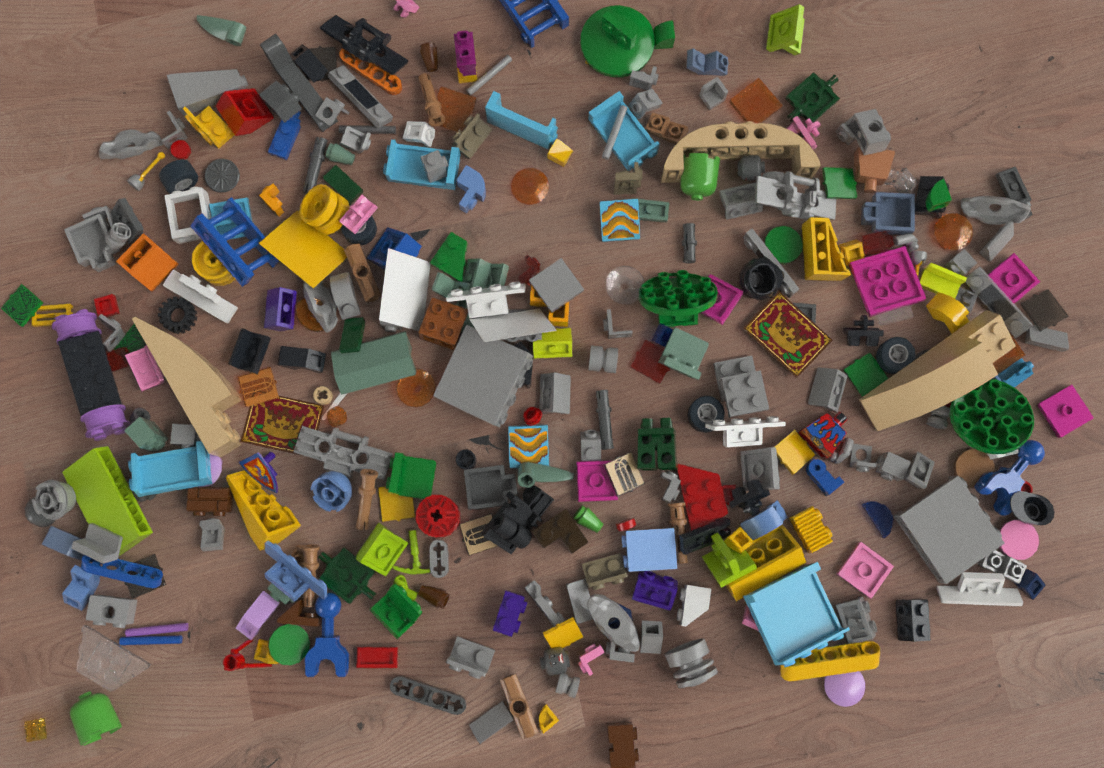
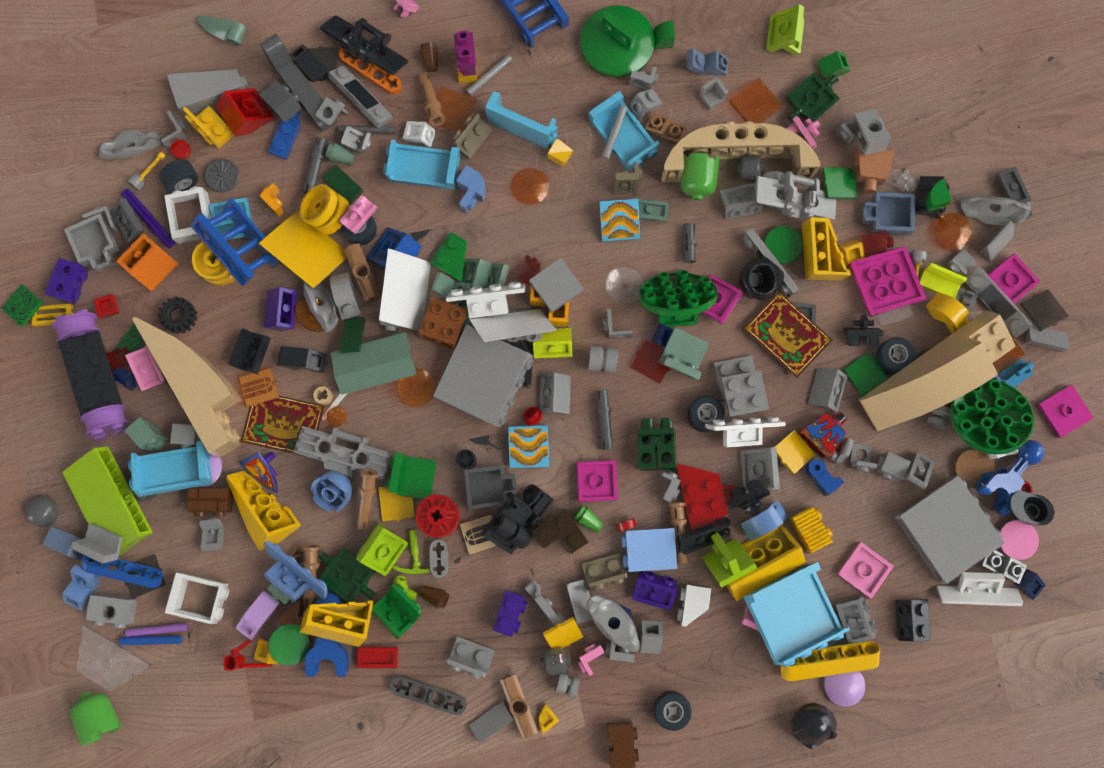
(35, 730): clear yellow tile -> none
(54, 499): light grey cone -> none
(67, 281): none -> dark purple brick
(117, 235): light grey wheel -> none
(117, 333): light grey bracket -> none
(125, 378): none -> clear blue plate
(139, 412): dark grey bush -> none
(148, 218): none -> dark purple axle
(177, 595): none -> white window
(201, 296): white bracket -> none
(338, 622): none -> yellow wedge
(434, 166): light grey brick -> none
(532, 472): sand green piece -> none
(590, 445): light grey bracket -> none
(623, 474): piece -> none
(678, 707): none -> black wheel
(692, 666): light grey wheel -> none
(738, 540): yellow slope -> none
(813, 725): none -> black helmet
(834, 64): none -> green brick
(880, 516): clear blue tile -> none
(907, 239): light grey arm -> none

